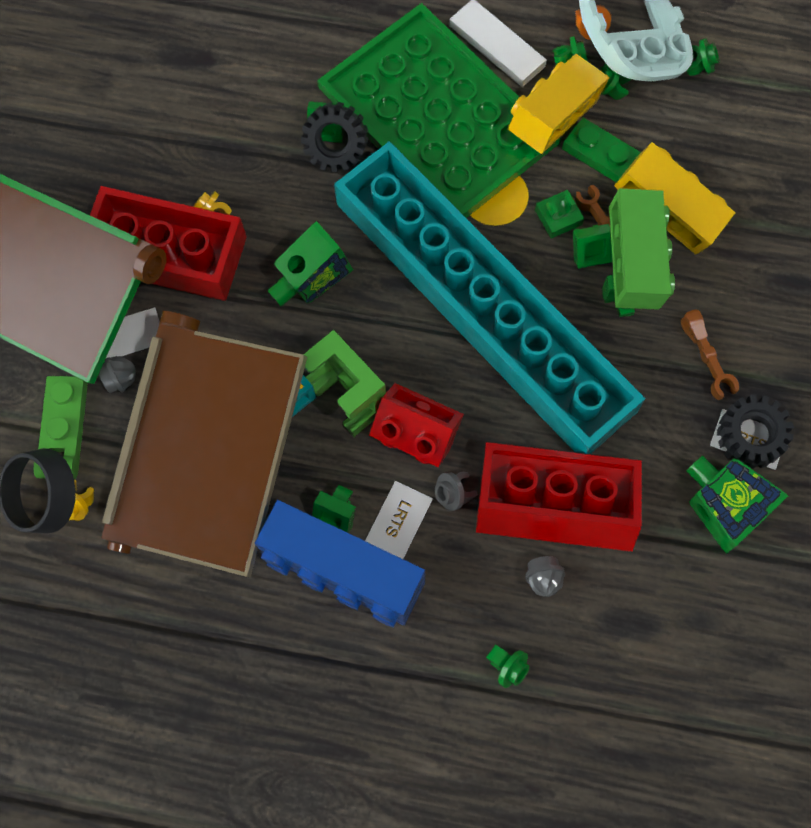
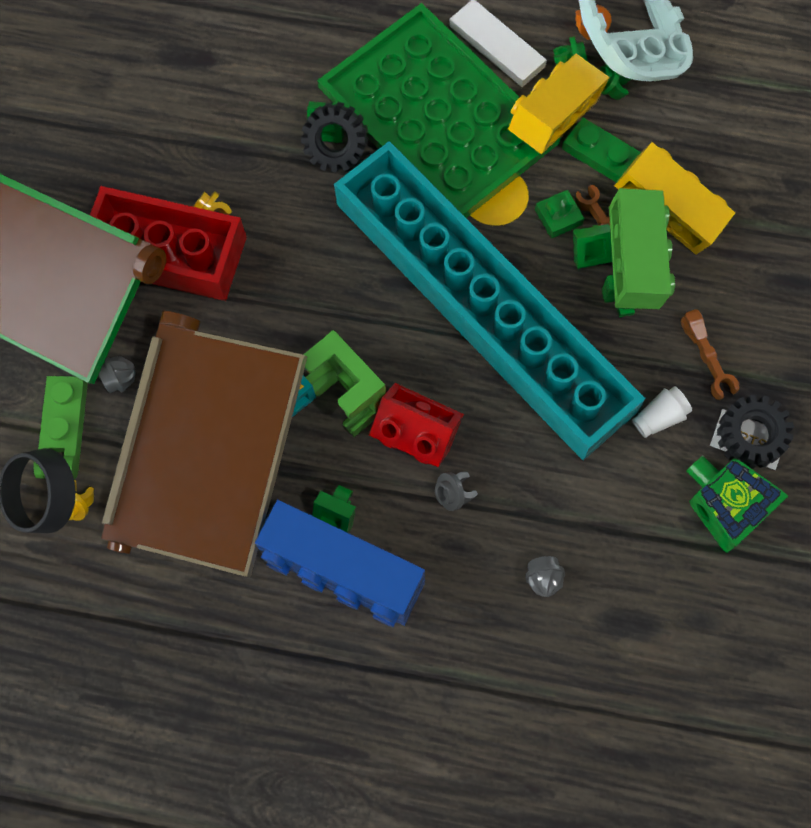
(135, 333): white sticker -> none
(309, 266): green torso -> none
(399, 519): white sticker -> none
(512, 668): green plate -> none
(560, 497): red slope -> none
(663, 412): none -> white cone
(706, 57): green plate -> none

